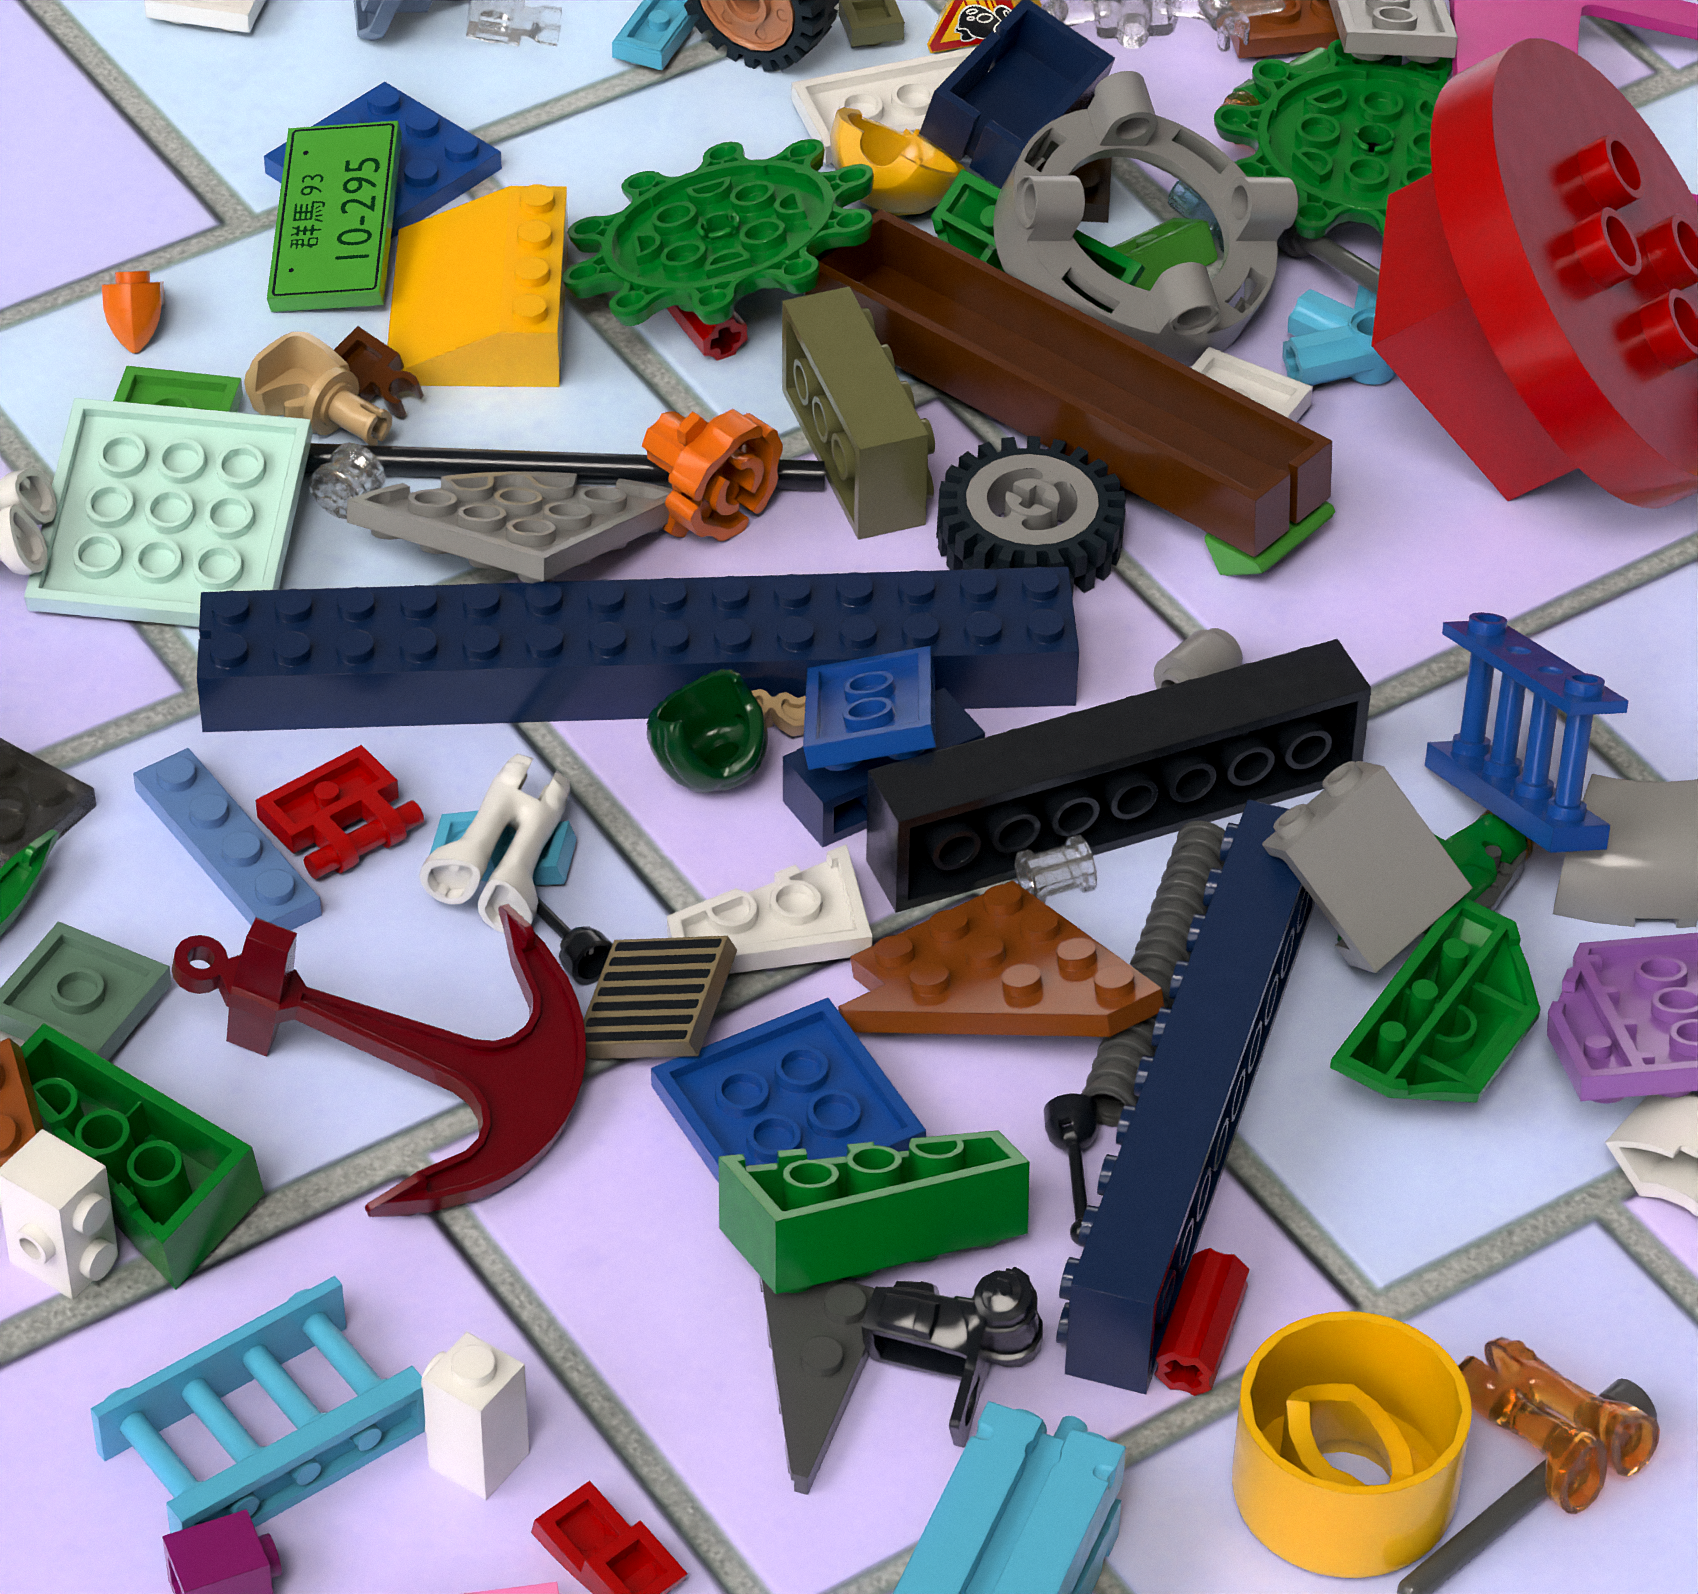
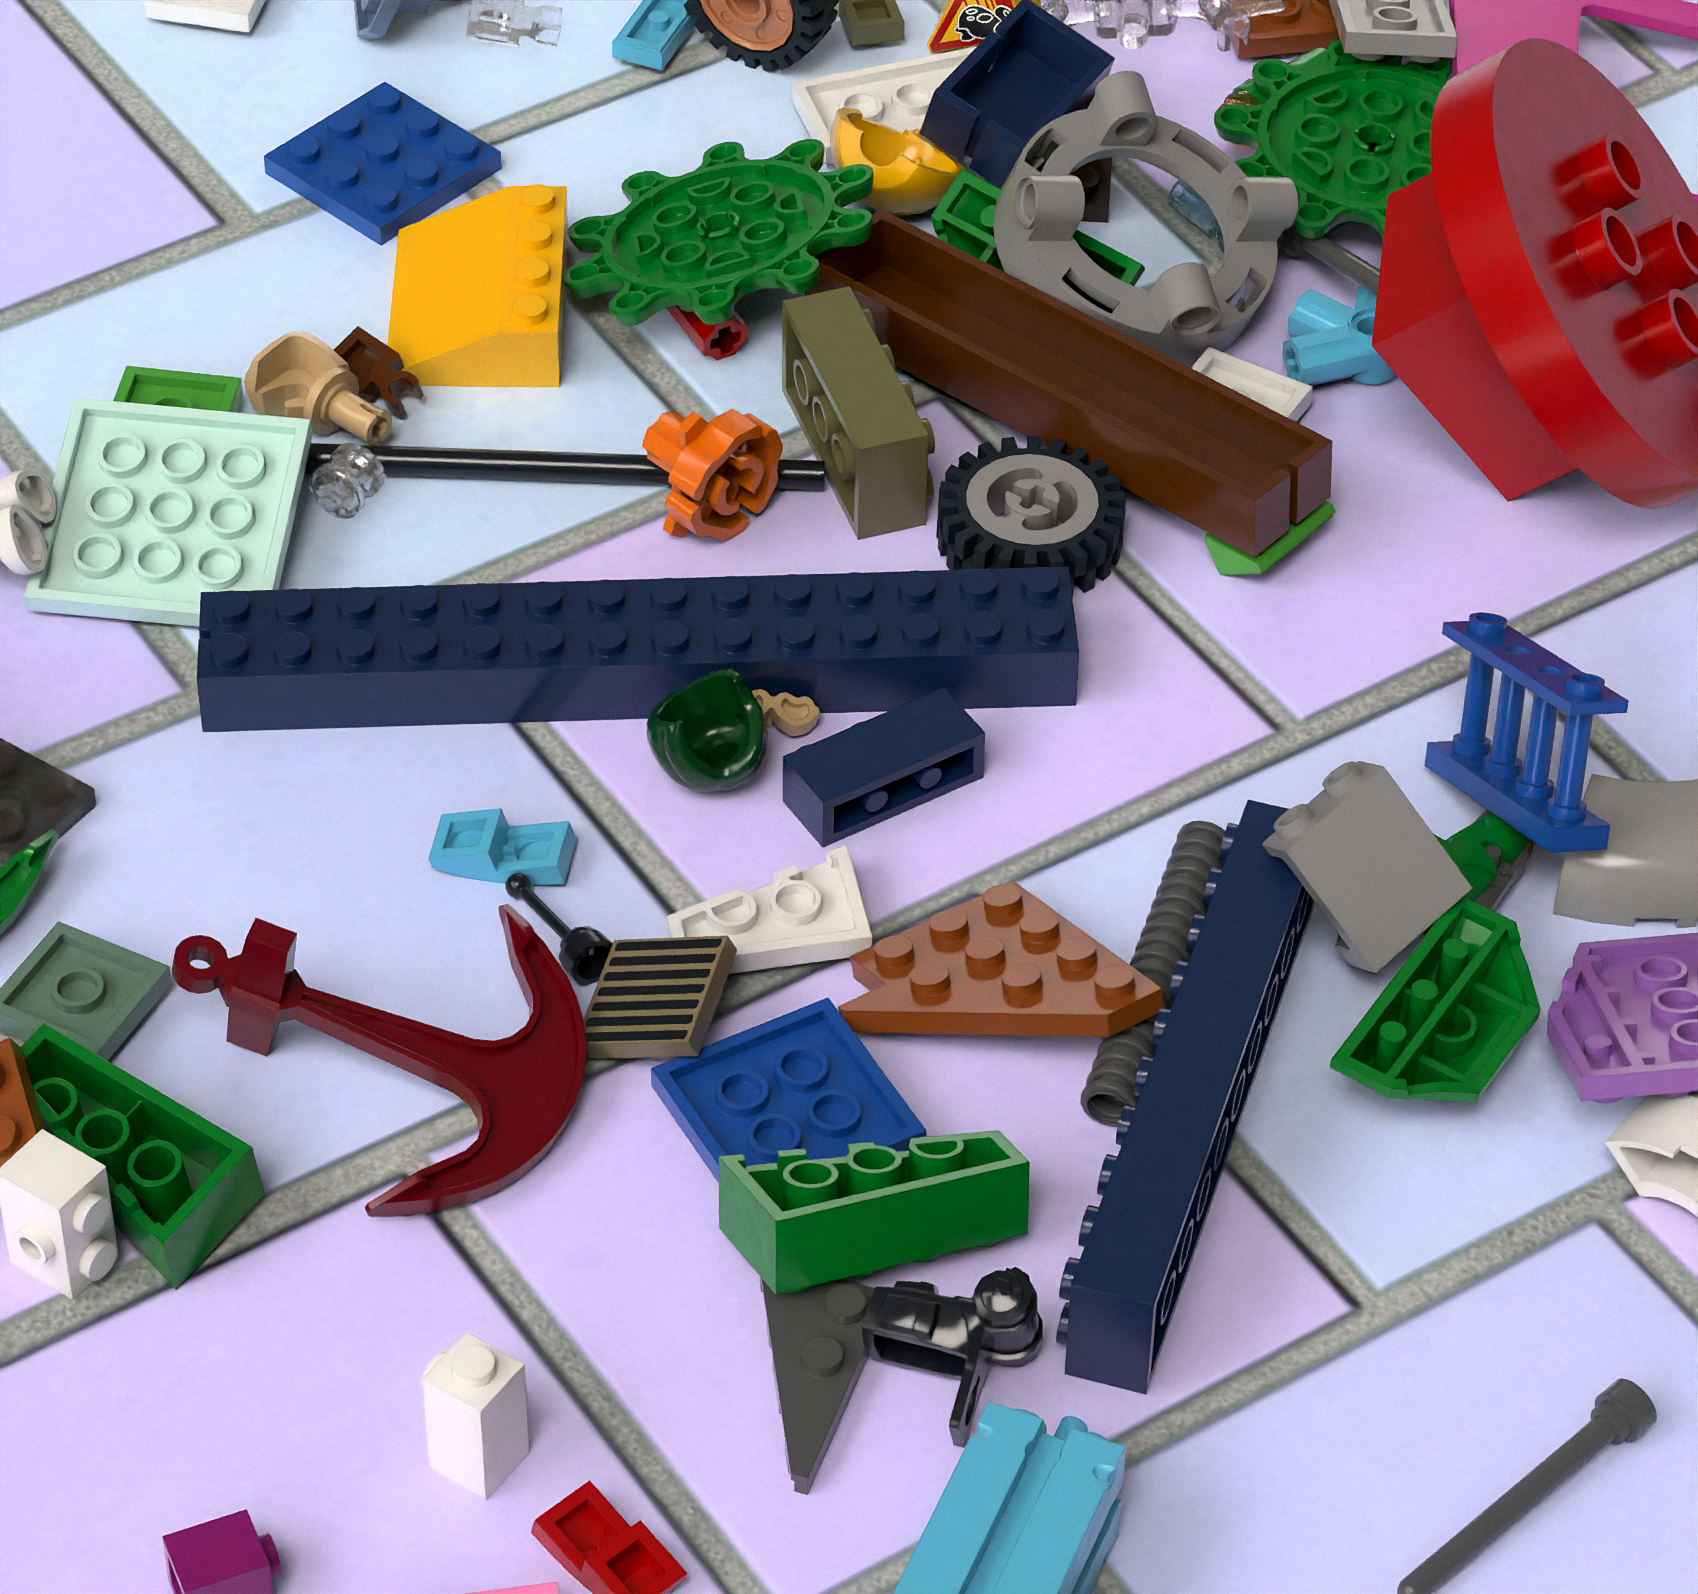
(133, 308): orange plate -> none
(226, 842): medium blue plate -> none
(294, 1467): medium azure fence -> none
(332, 797): red plate -> none
(335, 216): bright green tile -> none
(457, 868): white piece -> none
(515, 519): light grey plate -> none
(870, 709): blue plate -> none
(1057, 869): clear bush -> none
(1070, 1126): black hinge -> none
(1114, 772): black brick -> none
(1169, 245): bright green slope -> none
(1198, 656): light grey brick -> none
(1202, 1322): red axle -> none
(1359, 1390): yellow piece -> none
(1577, 1458): clear orange piece -> none

